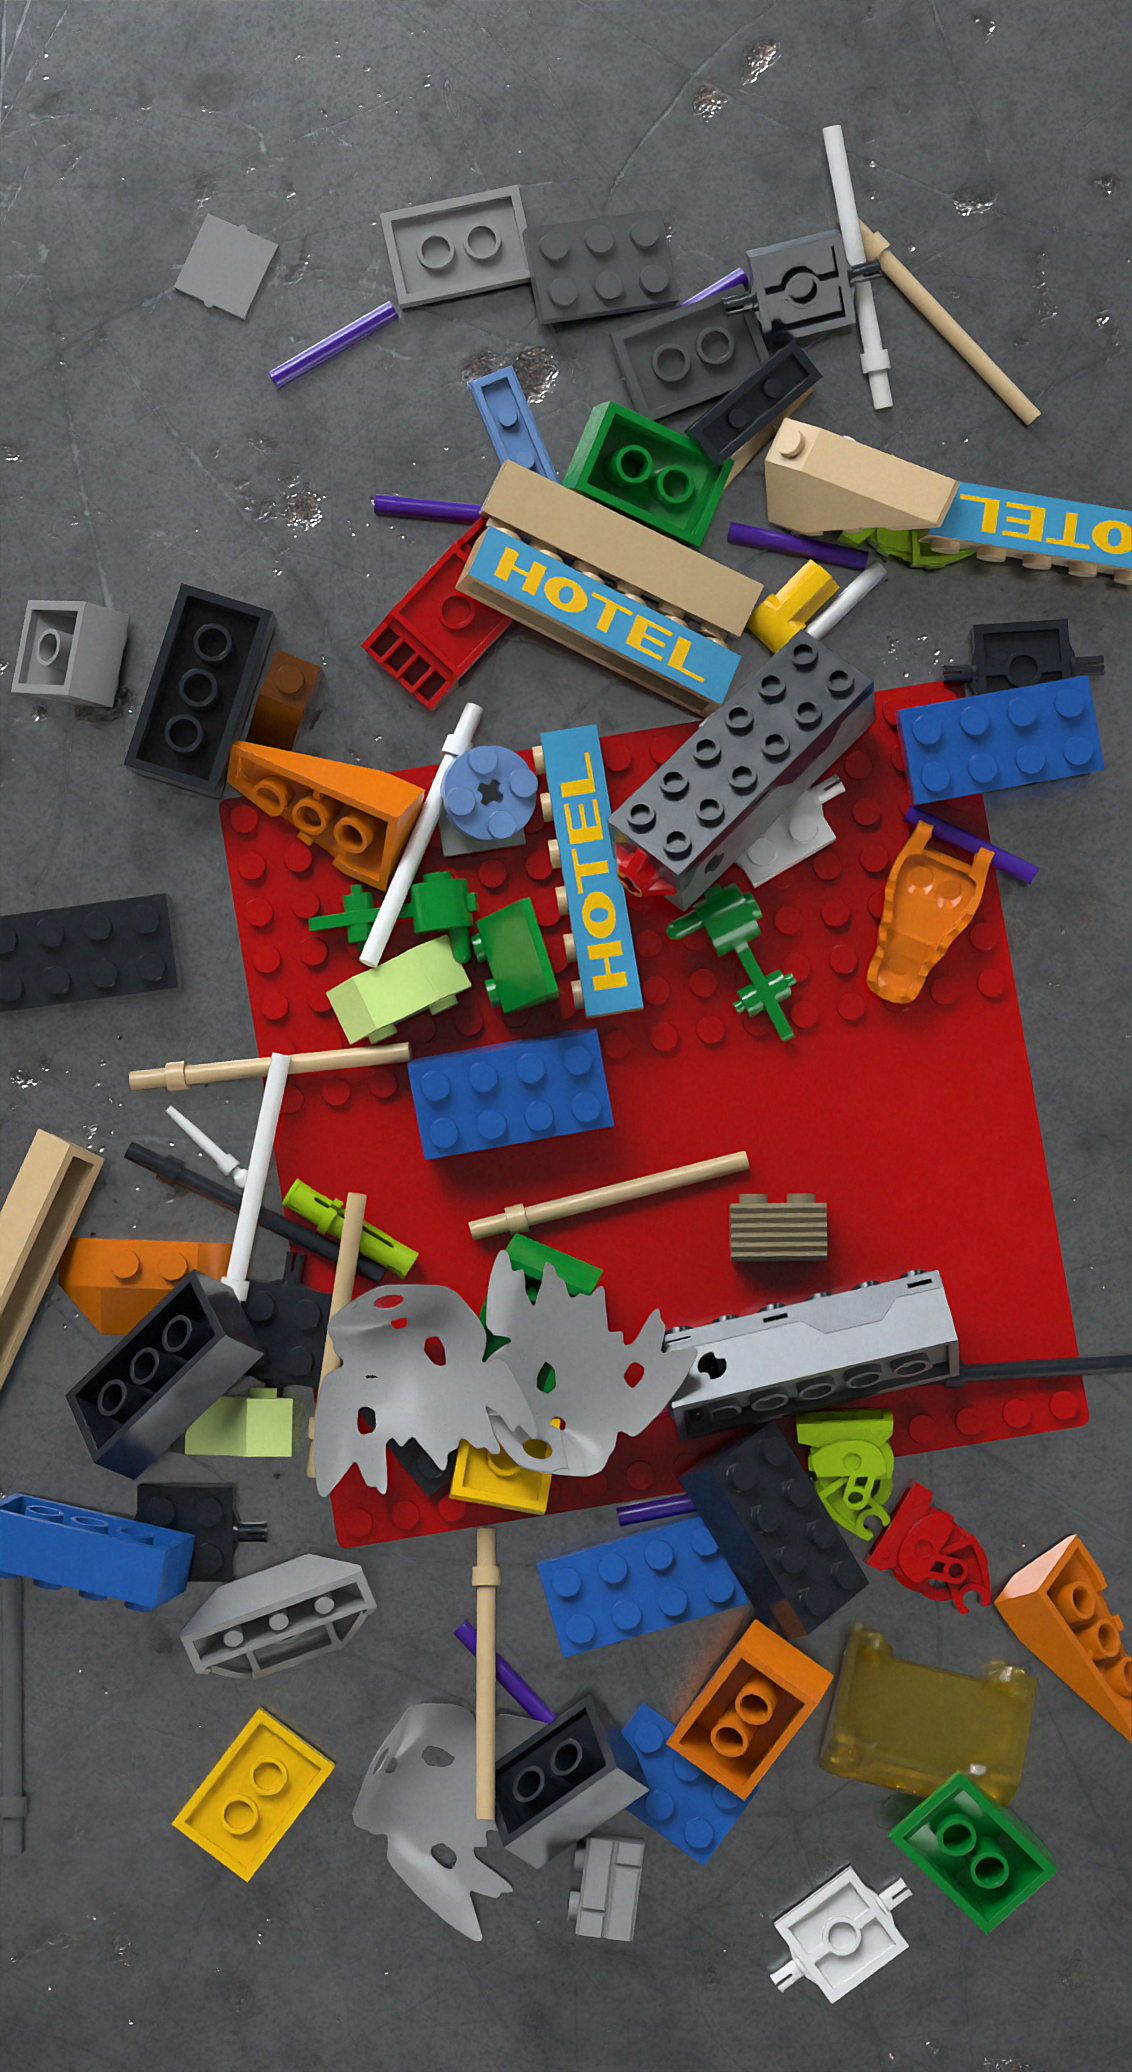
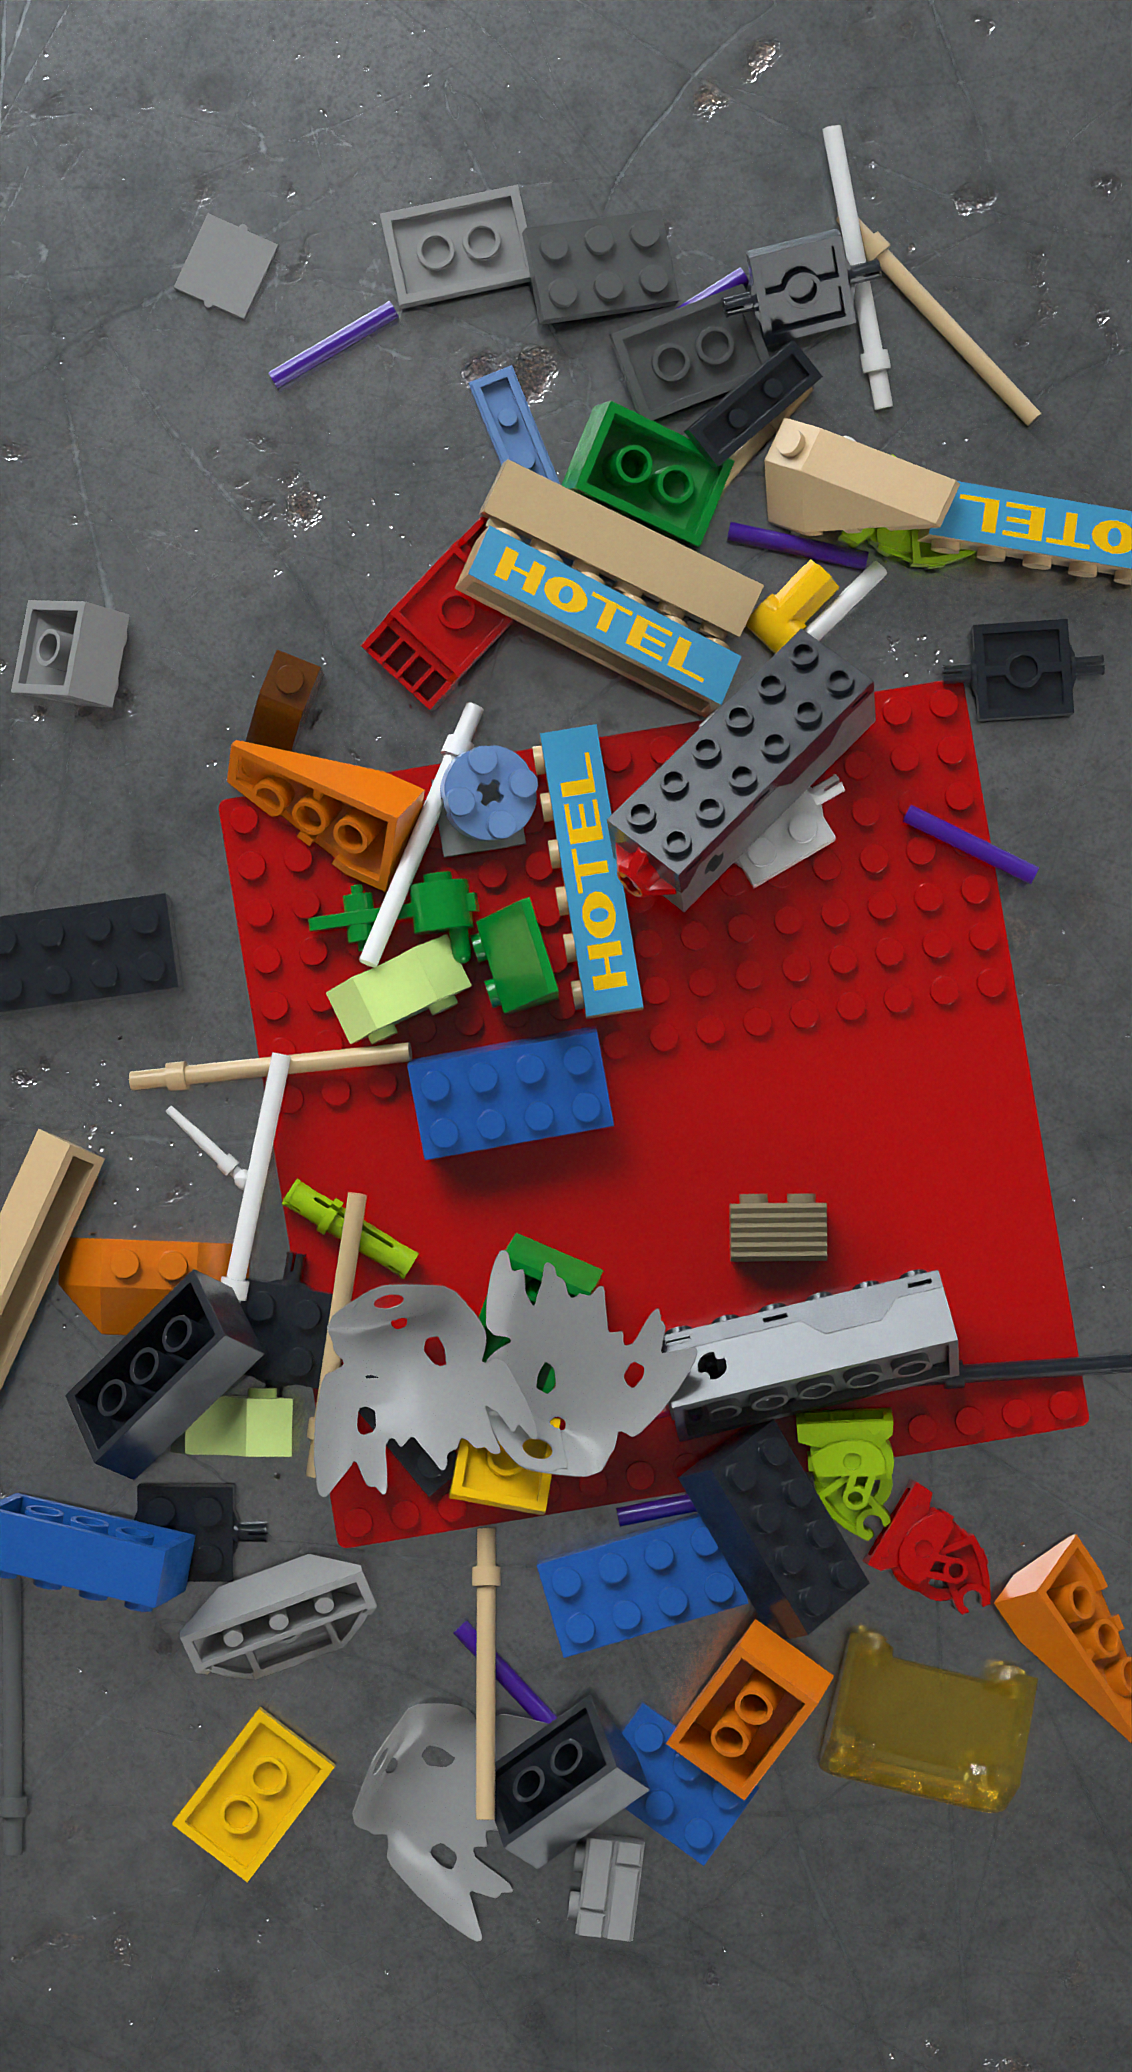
(173, 1171): black bar -> none
(200, 690): black brick -> none
(427, 509): dark purple bar -> none
(518, 1219): tan bar -> none
(729, 924): green piece -> none
(841, 1934): white plate -> none
(924, 910): orange animal -> none
(975, 1850): green slope -> none
(999, 740): blue brick -> none

